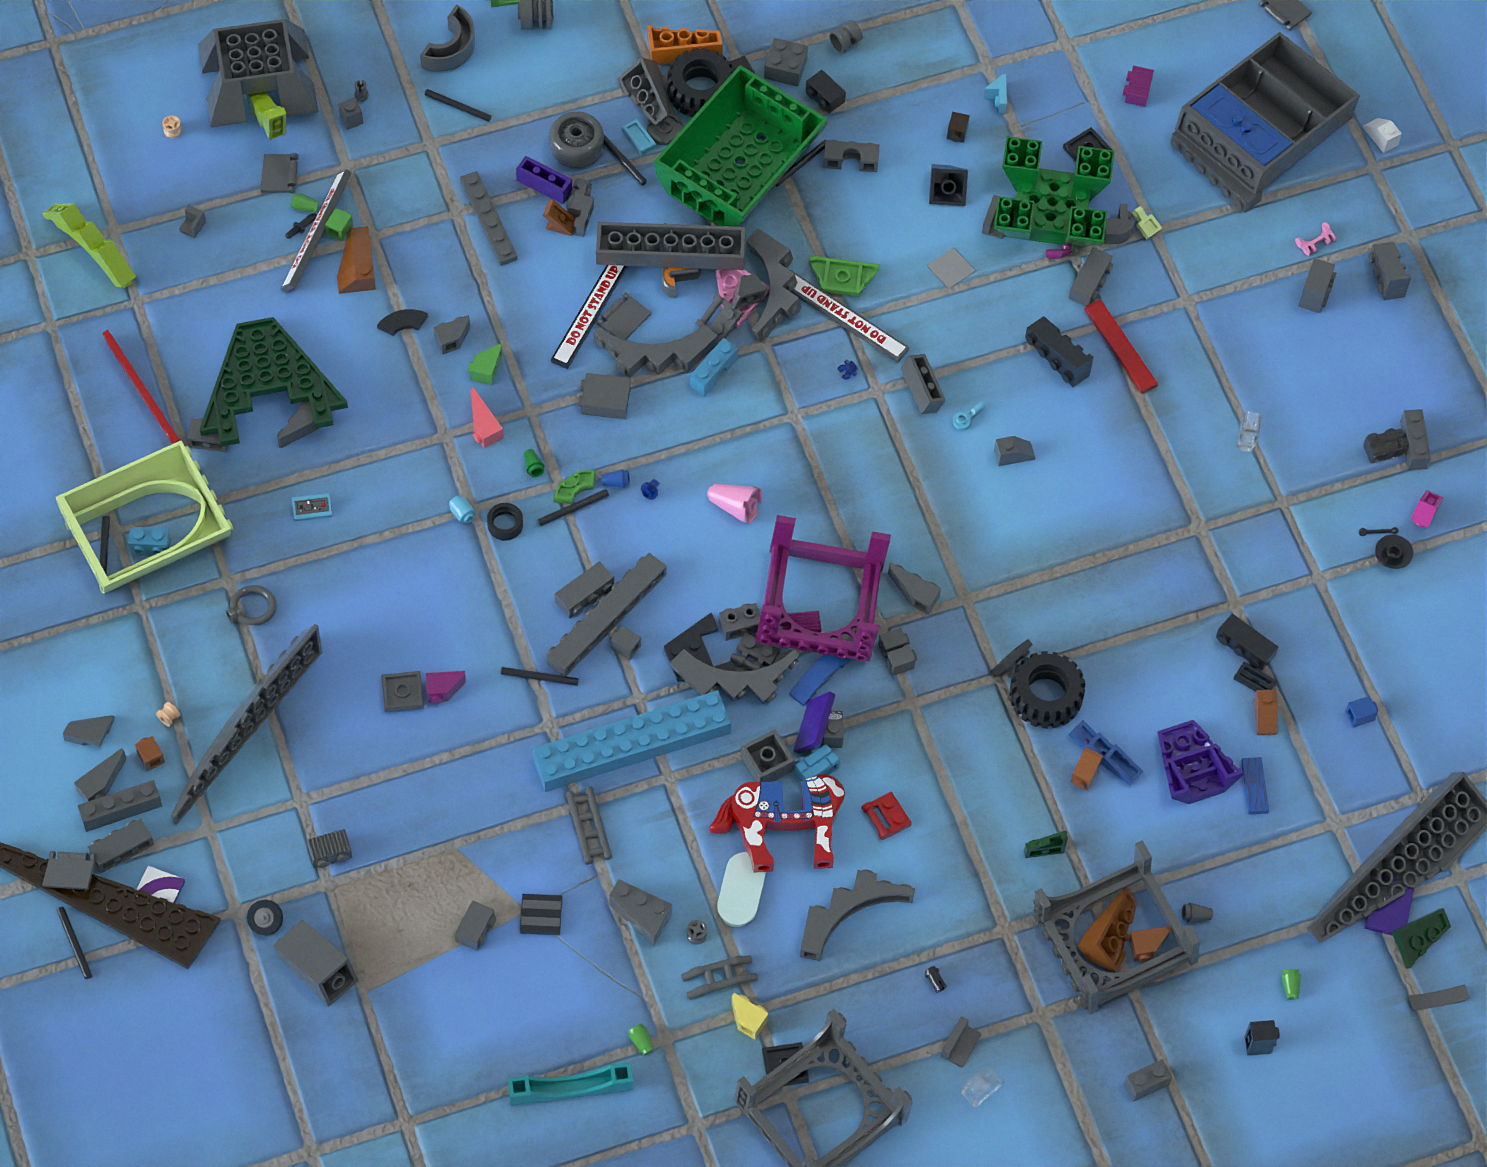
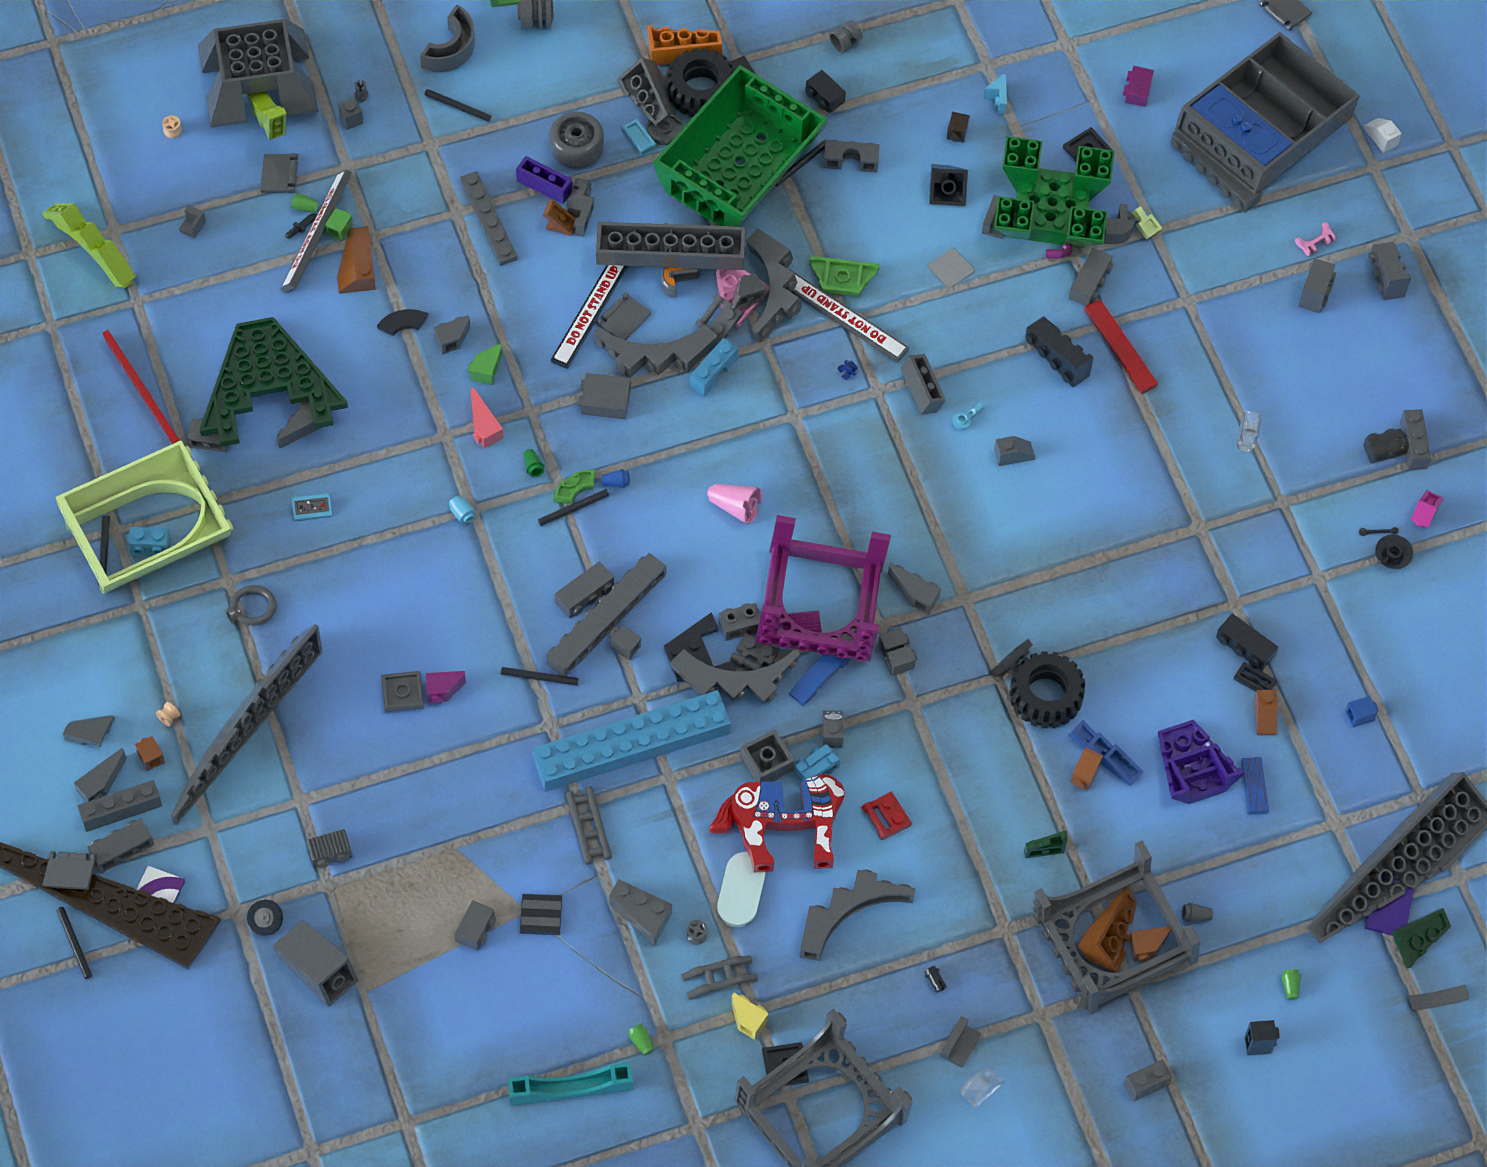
(505, 508): black tyre -> none
(624, 161): black bar -> none
(650, 489): clear blue plate -> none
(786, 62): dark grey brick -> none
(814, 722): dark purple tile -> none

